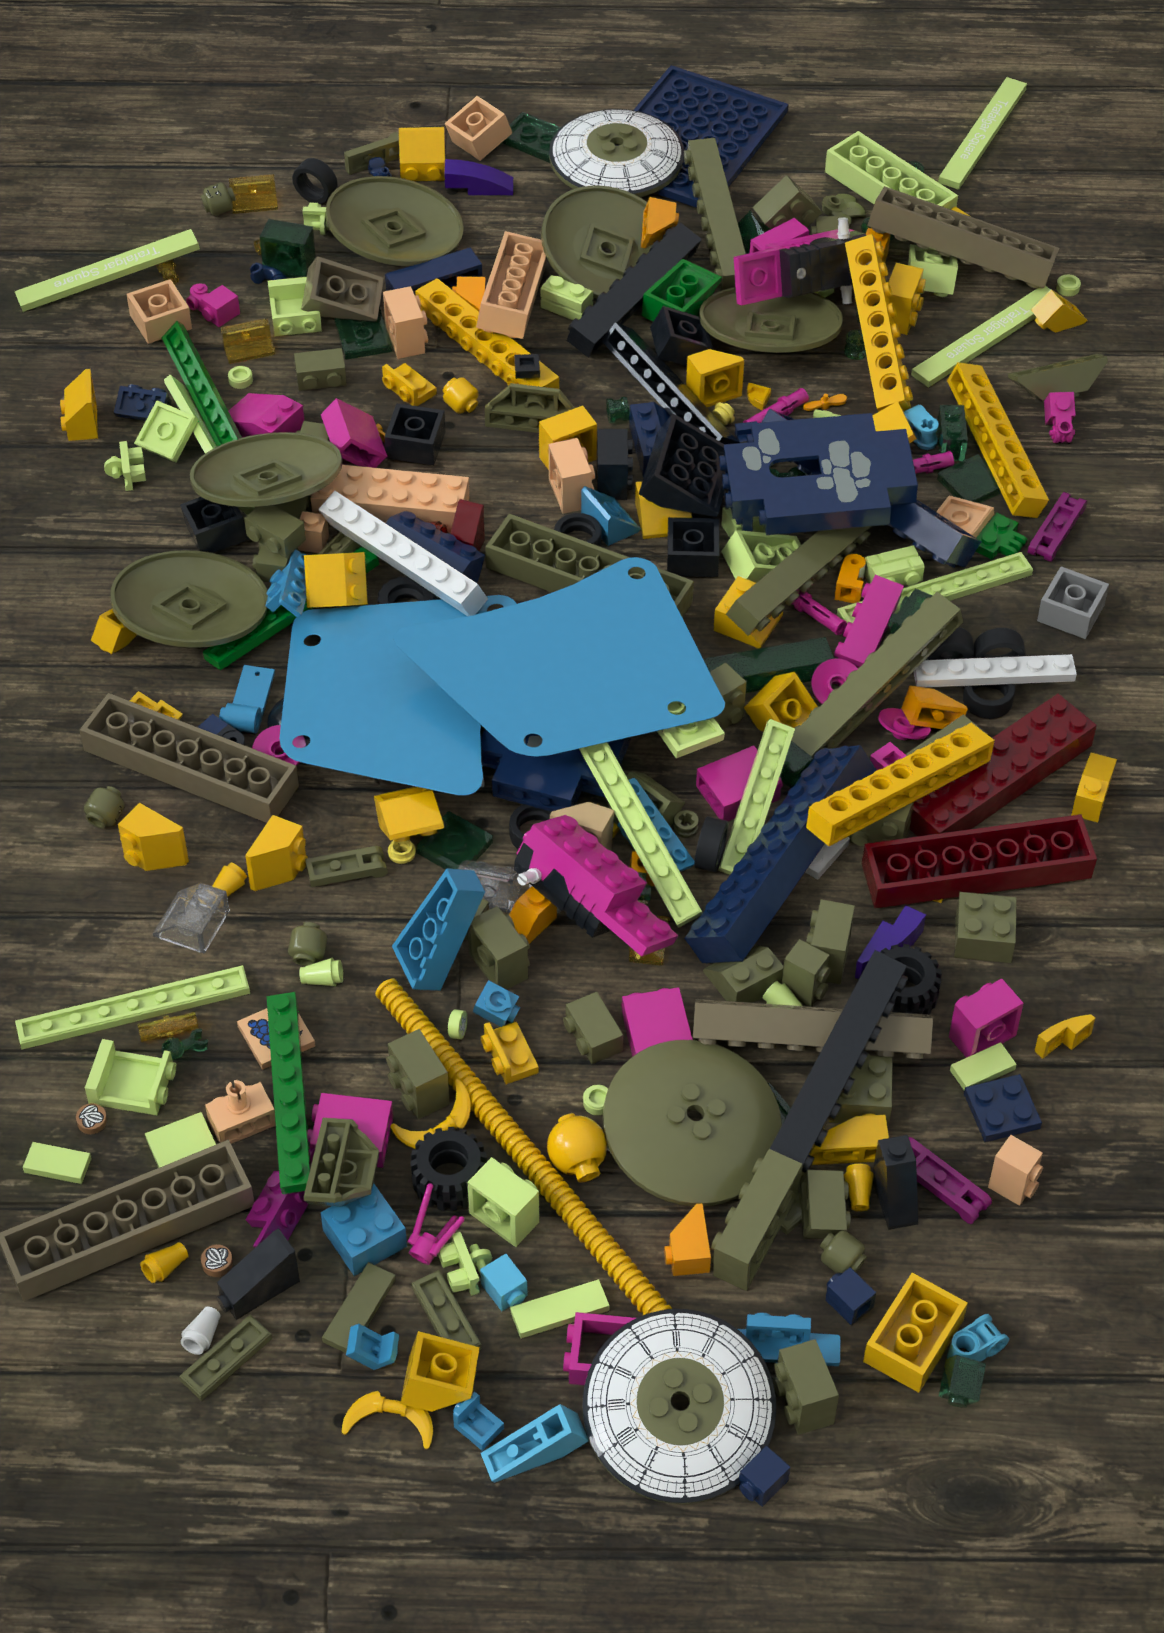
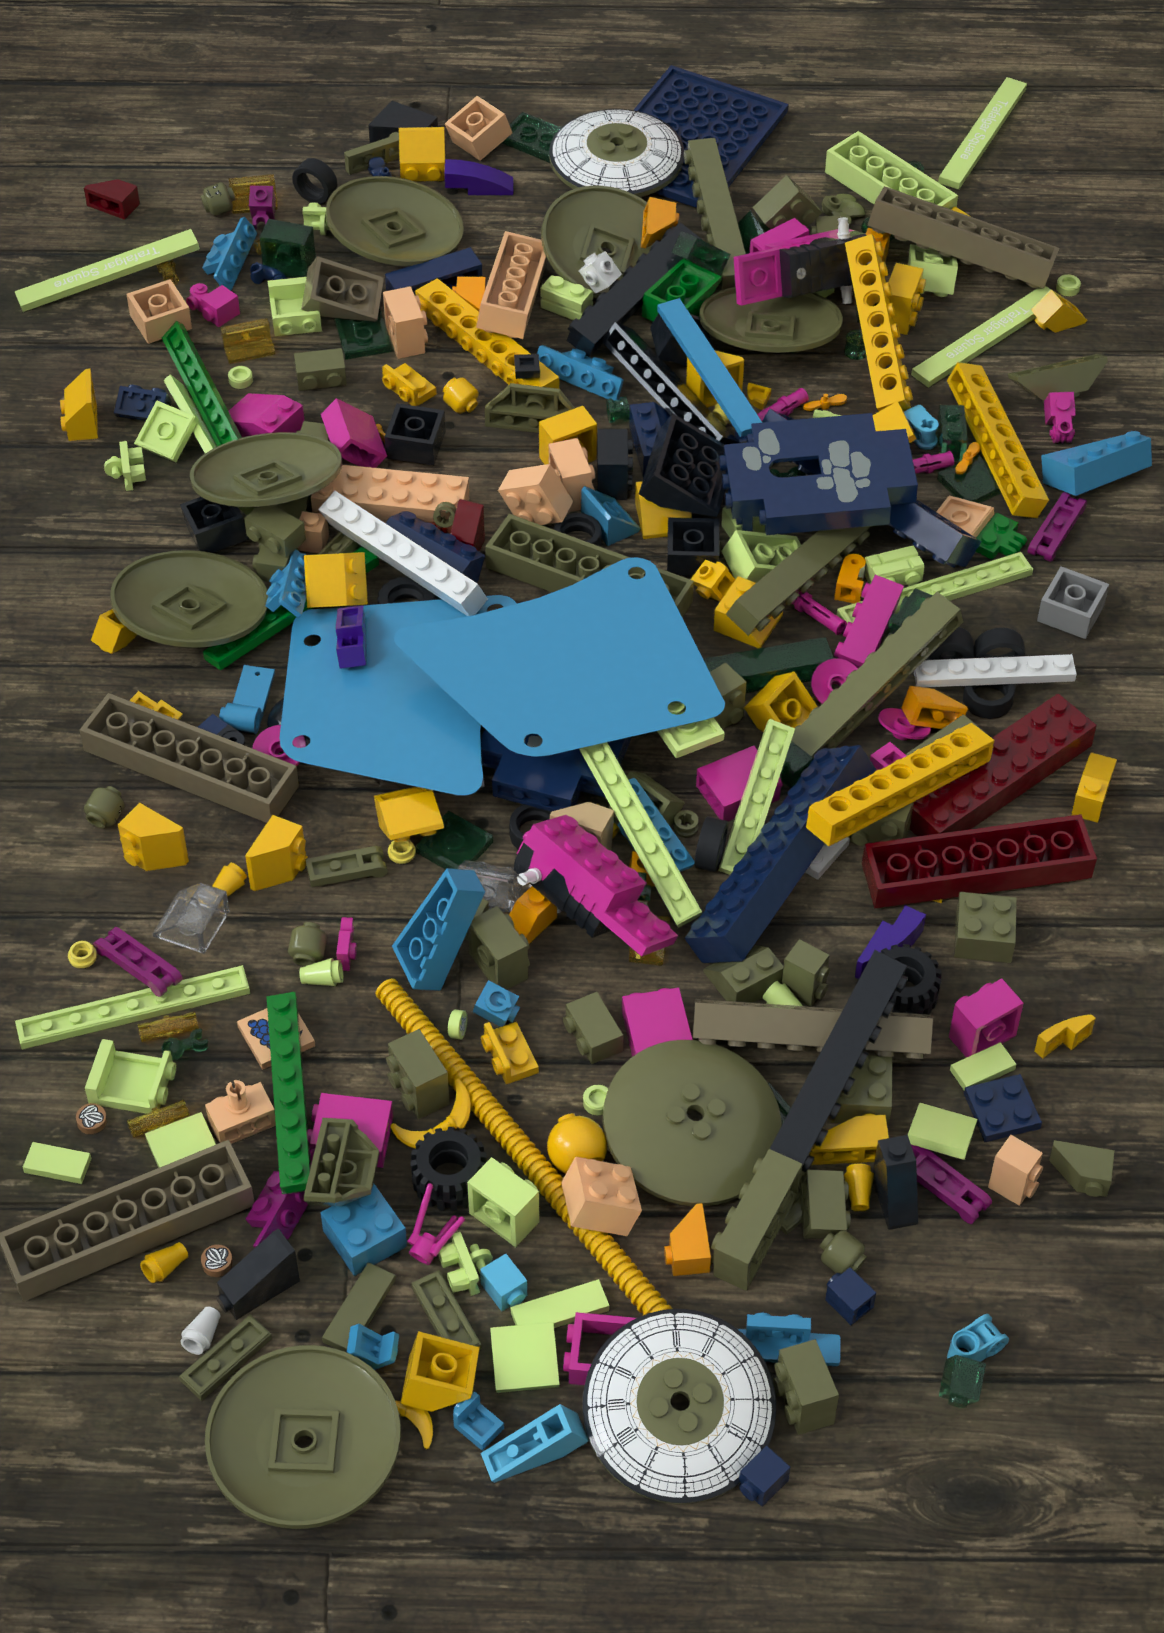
(79, 949): none -> light yellow plate
(113, 197): none -> dark red slope
(138, 961): none -> magenta plate
(158, 1118): none -> clear yellow pin
(230, 253): none -> dark azure bracket
(262, 204): none -> magenta brick
(293, 1396): none -> olive dish
(346, 948): none -> dark pink plate
(351, 636): none -> dark purple slope
(398, 116): none -> black slope
(442, 522): none -> olive bush
(524, 1357): none -> yellowish green tile
(536, 494): none -> light nougat brick
(582, 371): none -> dark azure bracket
(599, 271): none -> white brick
(601, 1196): none -> light nougat brick
(700, 253): none -> clear green brick
(709, 366): none -> dark azure tile
(712, 580): none -> yellow brick
(831, 934): olive brick -> none
(915, 1332): yellow brick -> none
(942, 1131): none -> yellowish green tile
(967, 458): none -> light orange piece
(1084, 1167): none -> olive slope
(1096, 463): none -> dark azure wedge

